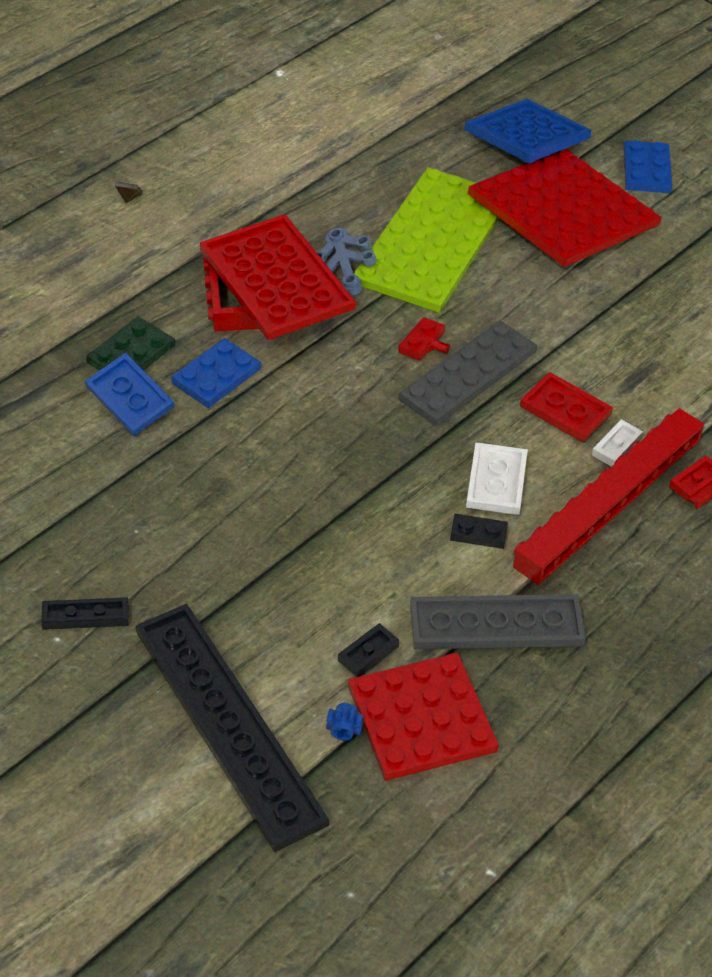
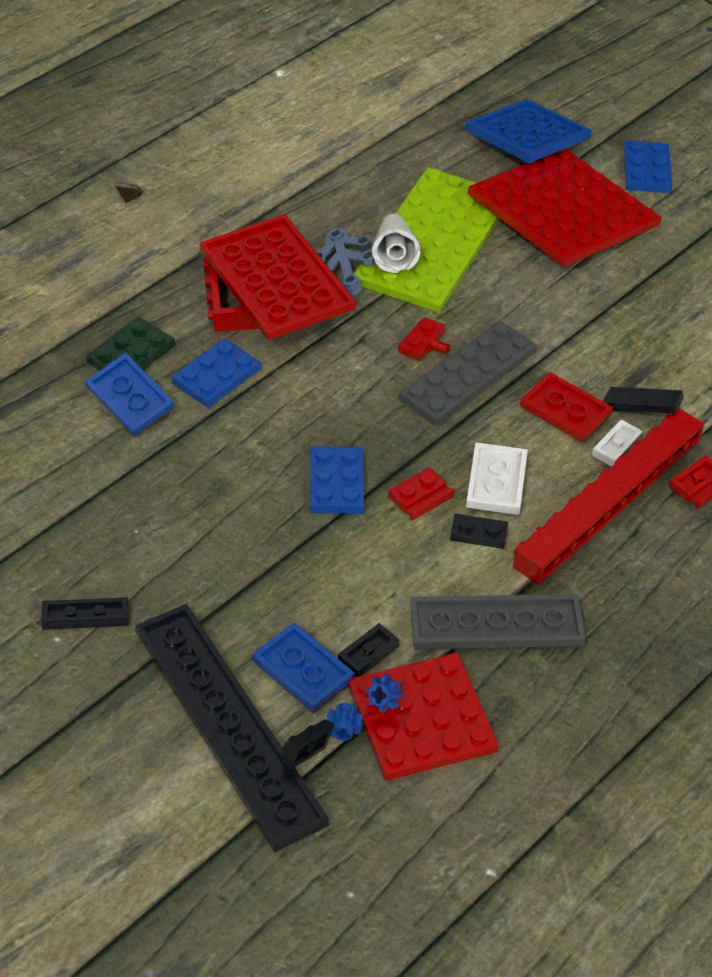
(303, 667): none -> blue plate
(306, 744): none -> black plate
(336, 480): none -> blue plate
(385, 692): none -> blue gear
(395, 245): none -> white cone
(420, 493): none -> red plate
(644, 399): none -> black tile

